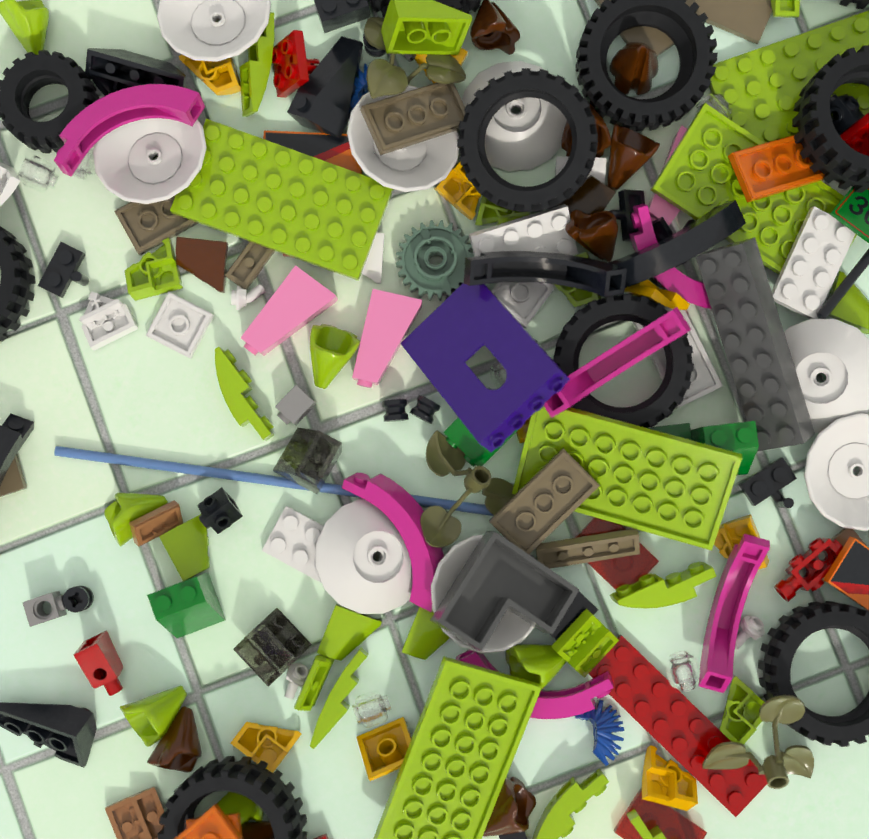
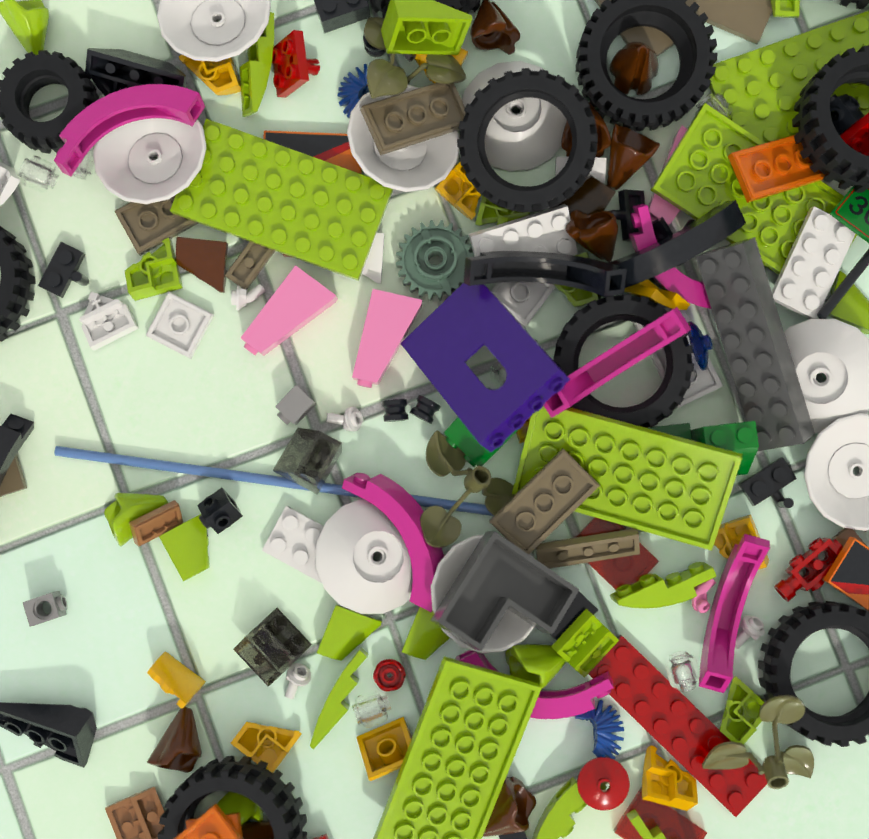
(84, 598): black wheel -> none
(100, 662): red torso -> none
(154, 714): lime hat -> none
(175, 678): none -> yellow slope
(187, 606): green slope -> none
(234, 387): lime slope -> none
(313, 683): lime slope -> none
(326, 97): black wedge -> none
(330, 352): lime hat -> none
(350, 420): none -> white plate
(389, 683): none -> red plate
(598, 771): none -> red dish
(700, 345): none -> clear blue dish
(700, 602): none -> bright pink arm

